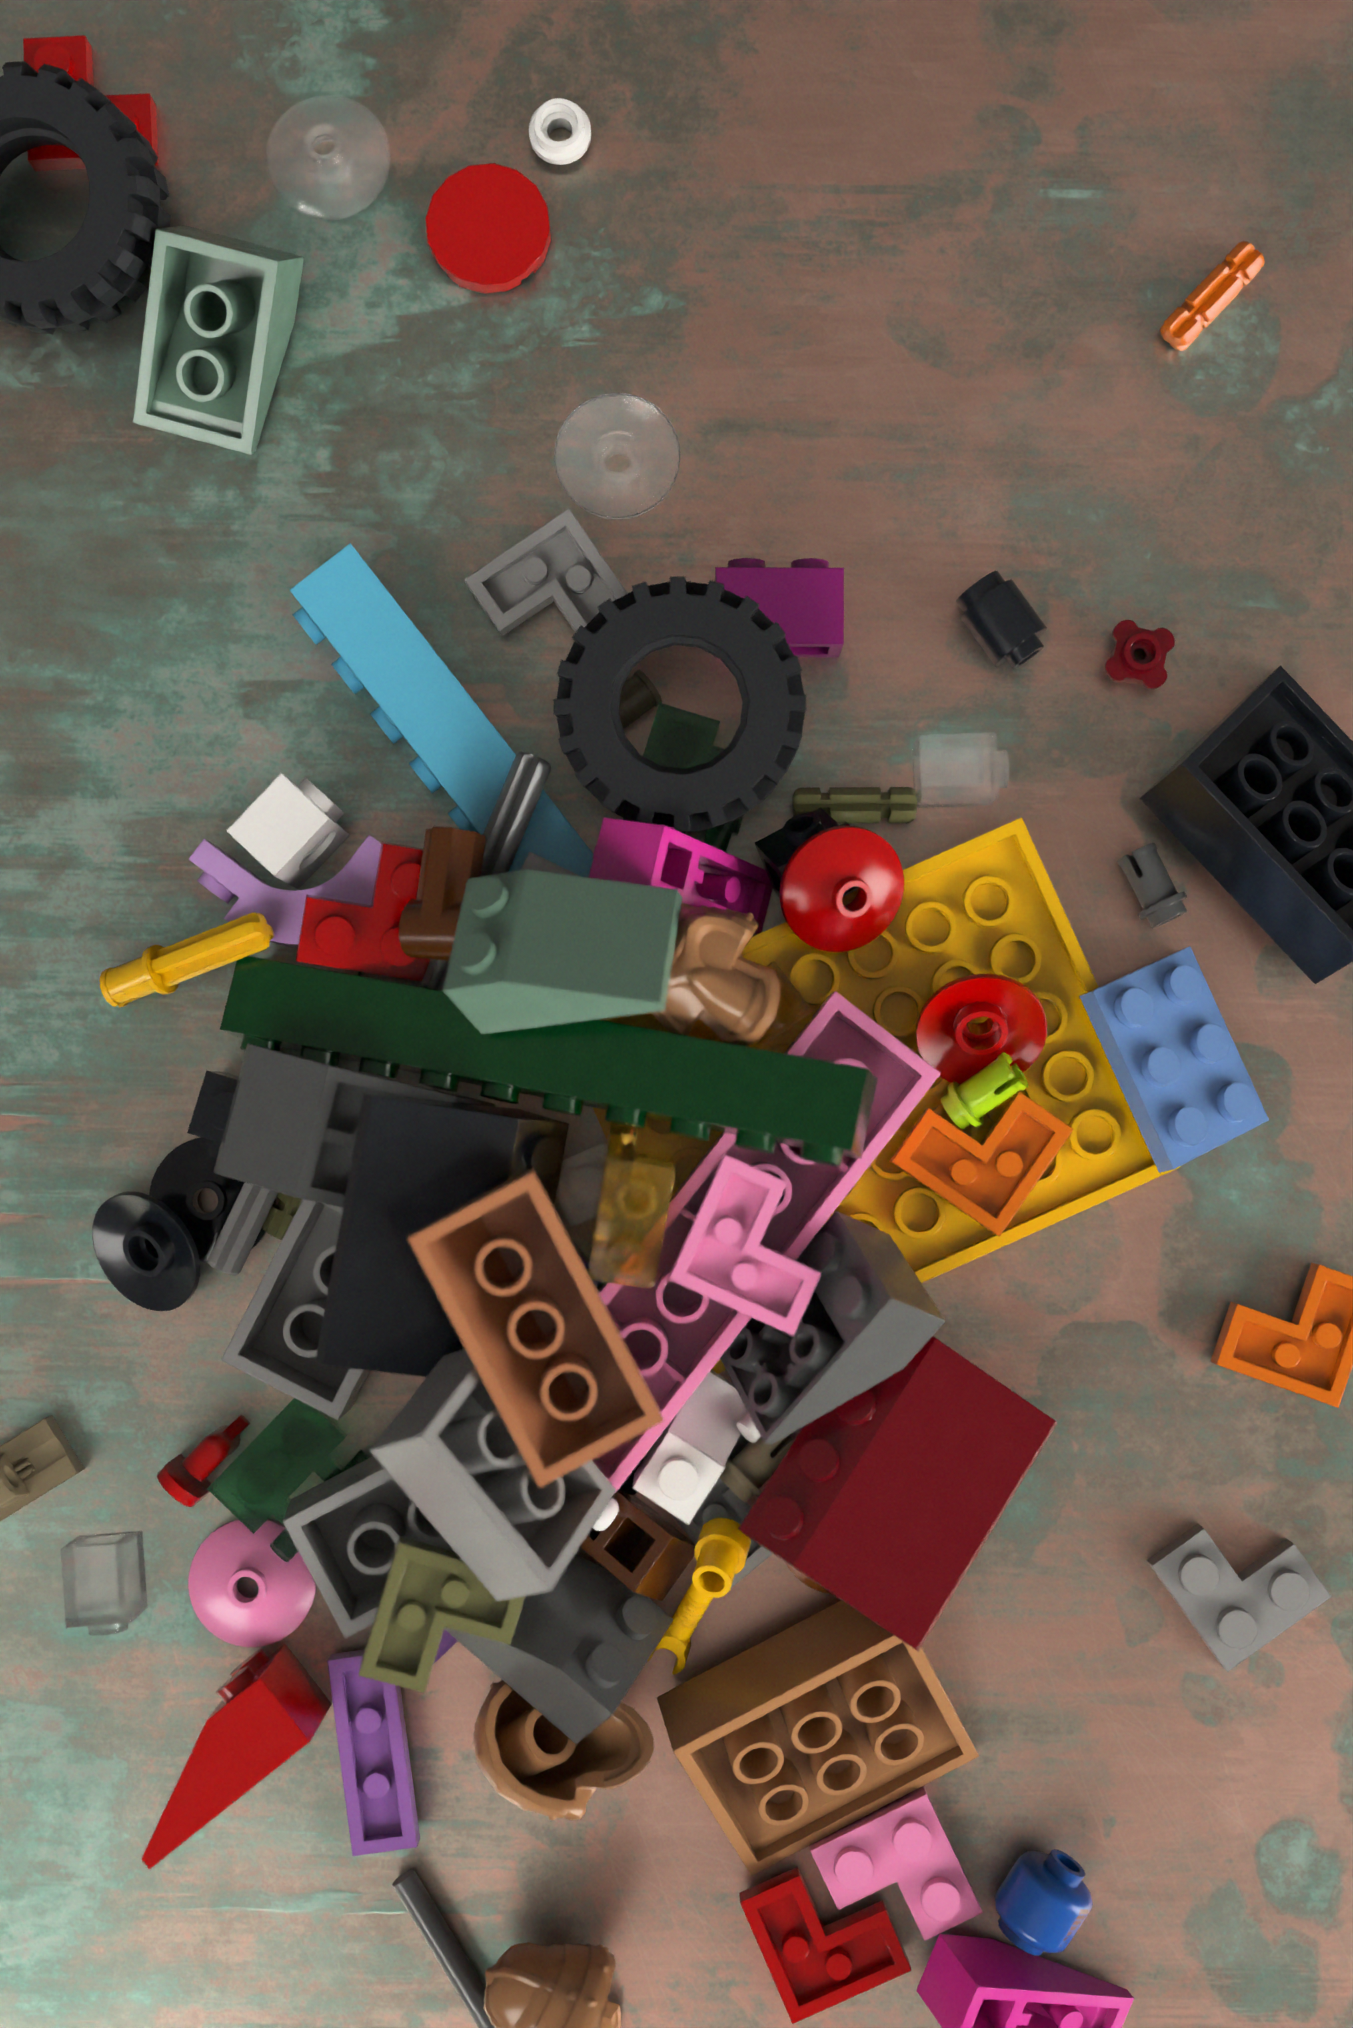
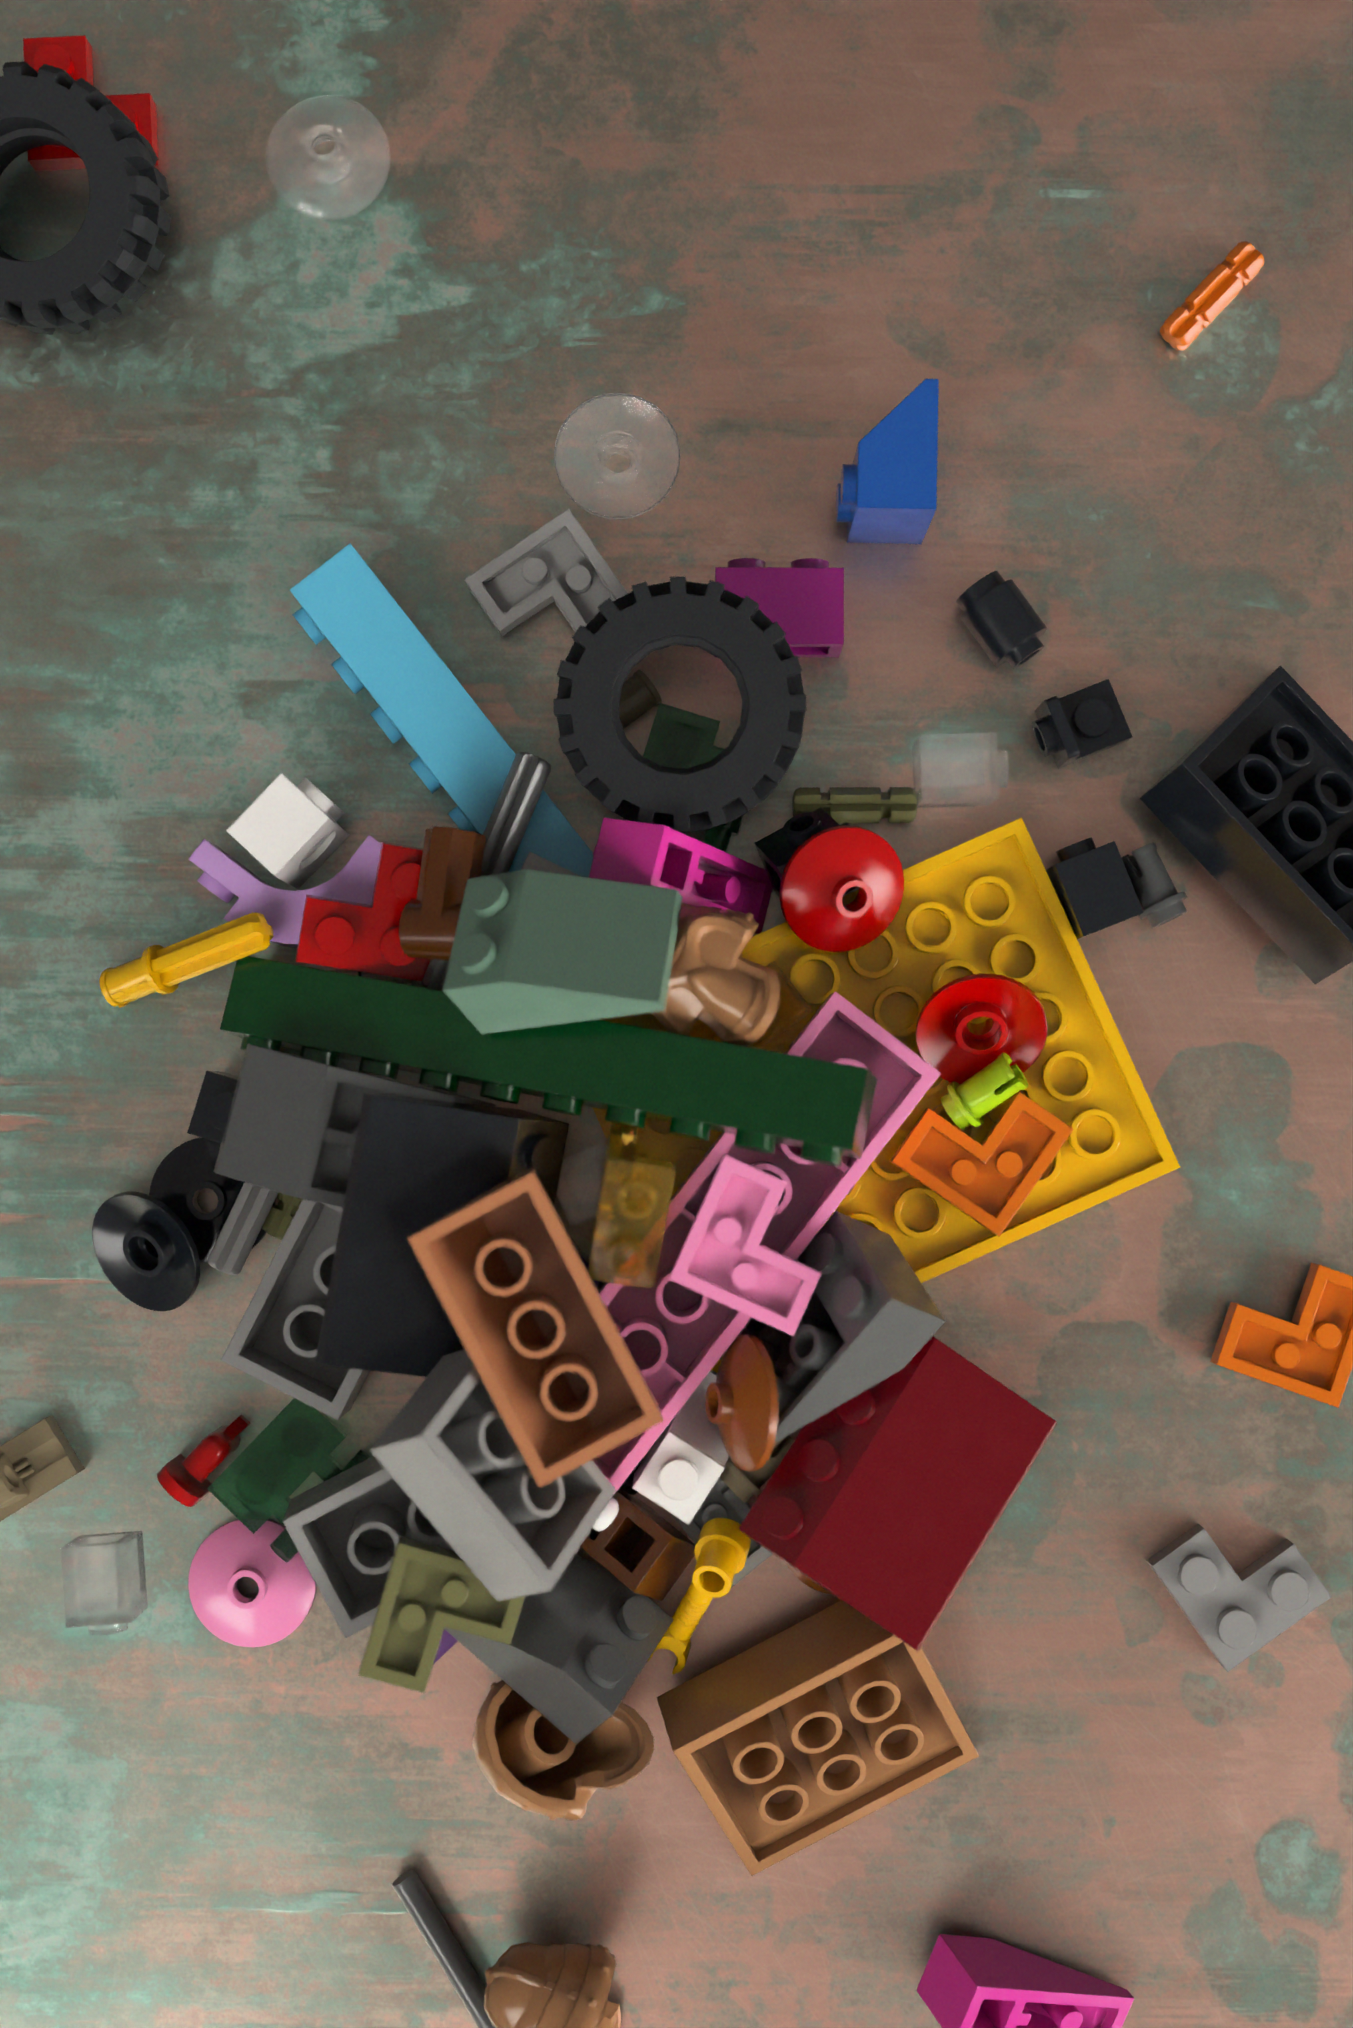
(214, 335): sand green slope -> none
(262, 1721): red slope -> none
(373, 1758): medium lavender plate -> none
(488, 228): red tile -> none
(559, 114): white plate -> none
(745, 1403): none -> dark orange dish
(816, 1962): red plate -> none
(893, 477): none -> blue slope
(901, 1846): bright pink plate -> none
(1043, 1901): blue head -> none
(1080, 724): none -> black bracket
(1093, 887): none -> black brick
(1122, 662): dark red plate -> none
(1174, 1059): medium blue plate -> none

